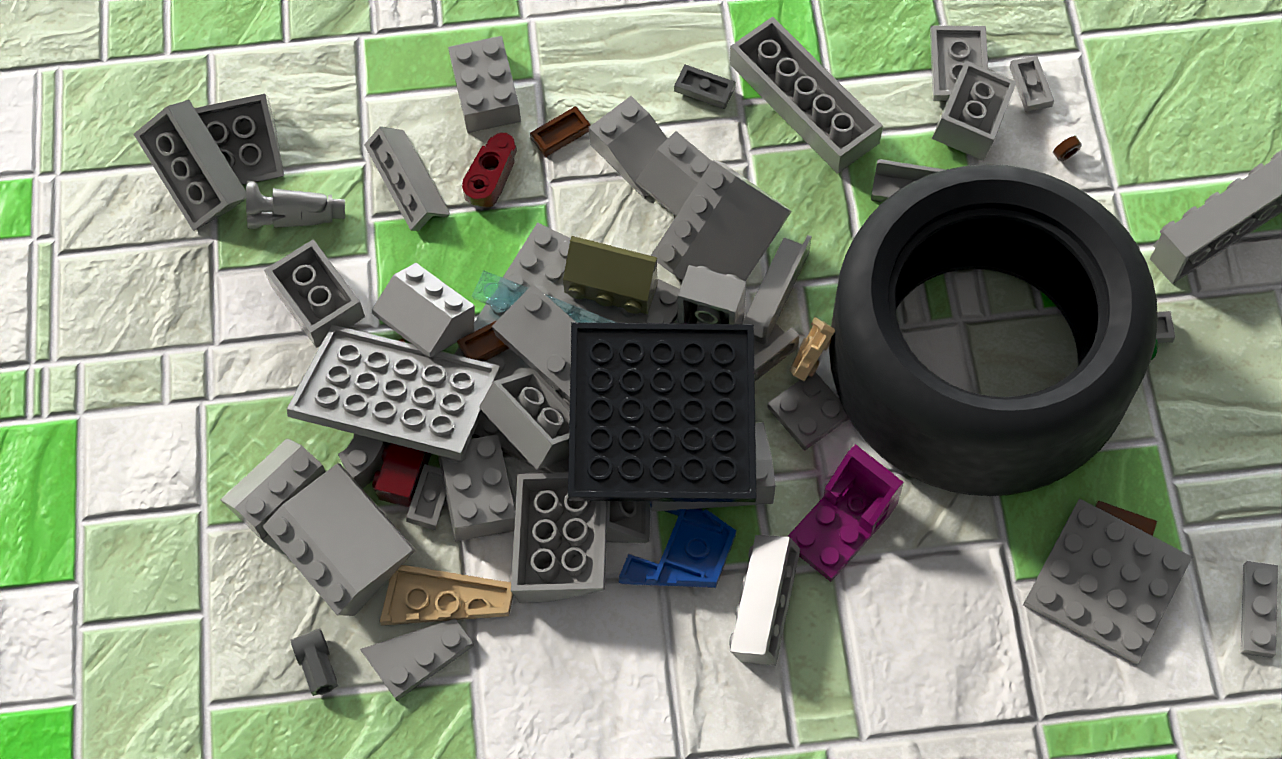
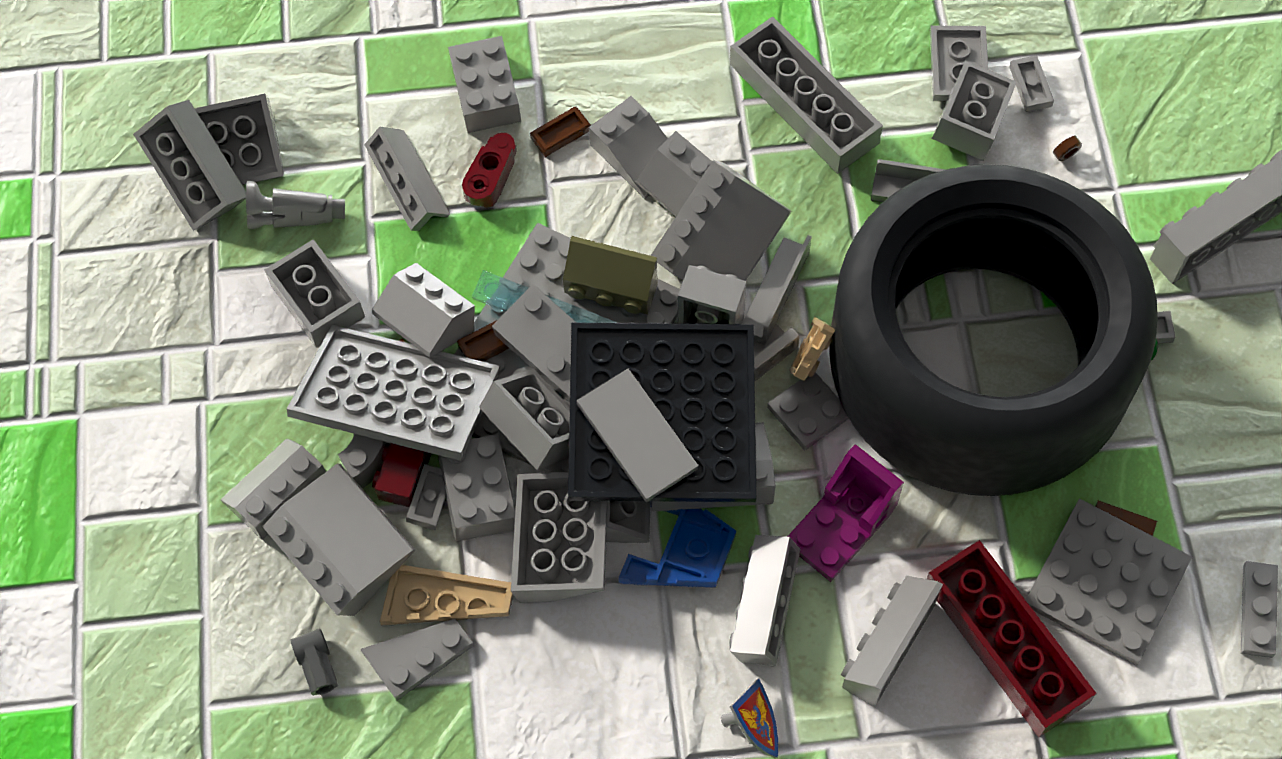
(637, 435): none -> light grey tile
(704, 86): dark grey plate -> none
(755, 719): none -> shield
(891, 639): none -> light grey slope
(1010, 639): none -> dark red brick

